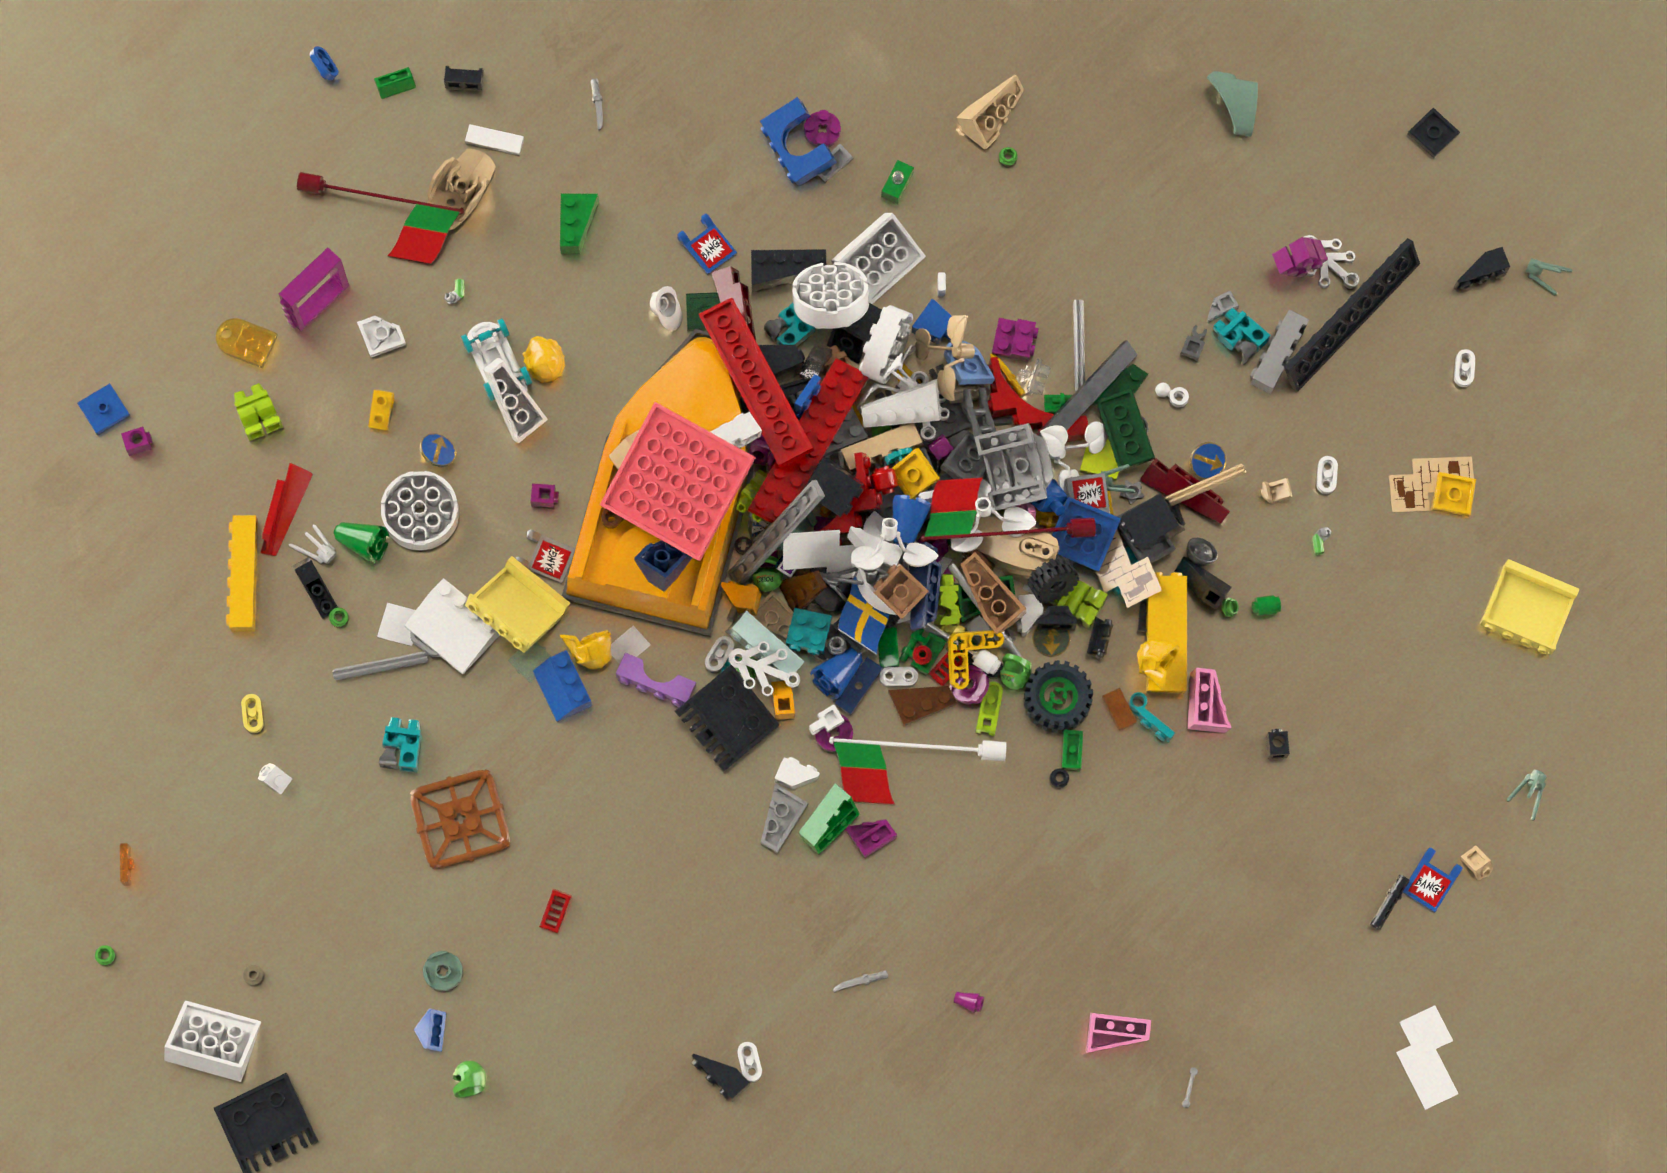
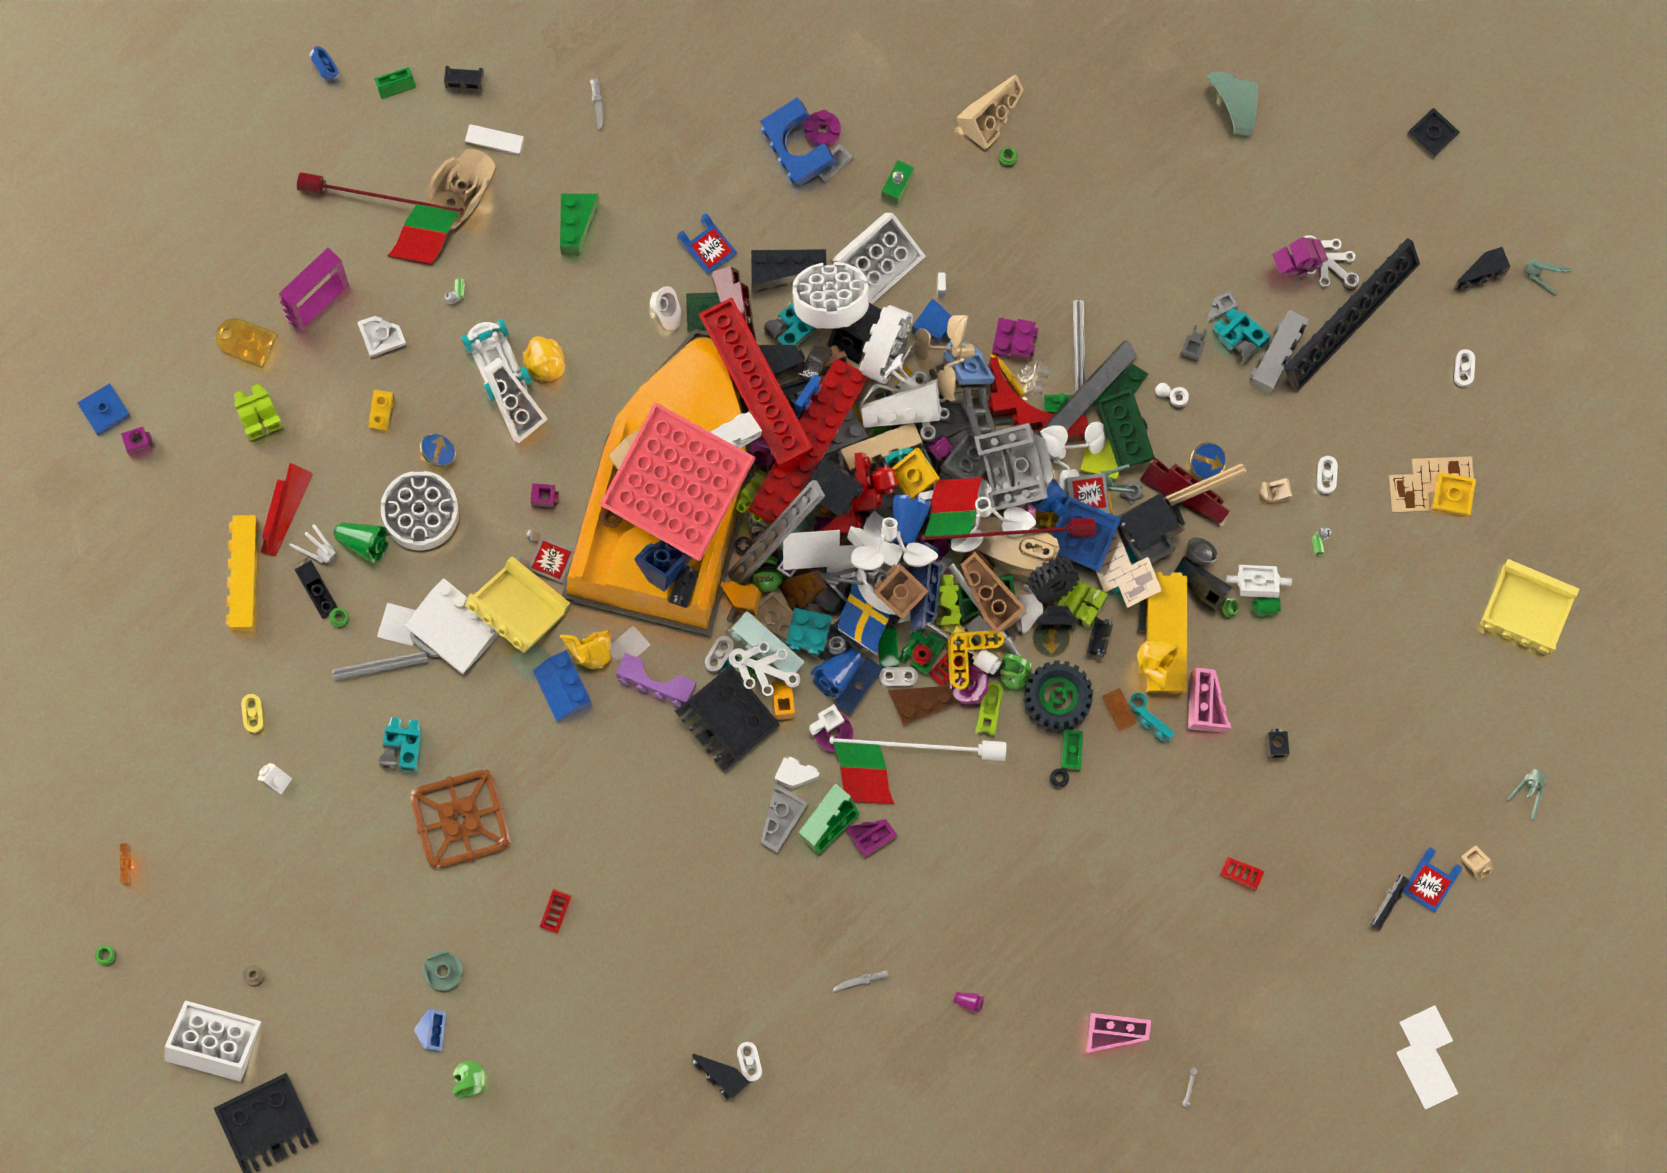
(684, 587): none -> black hinge
(1239, 879): none -> red slope
(1258, 581): none -> white plate

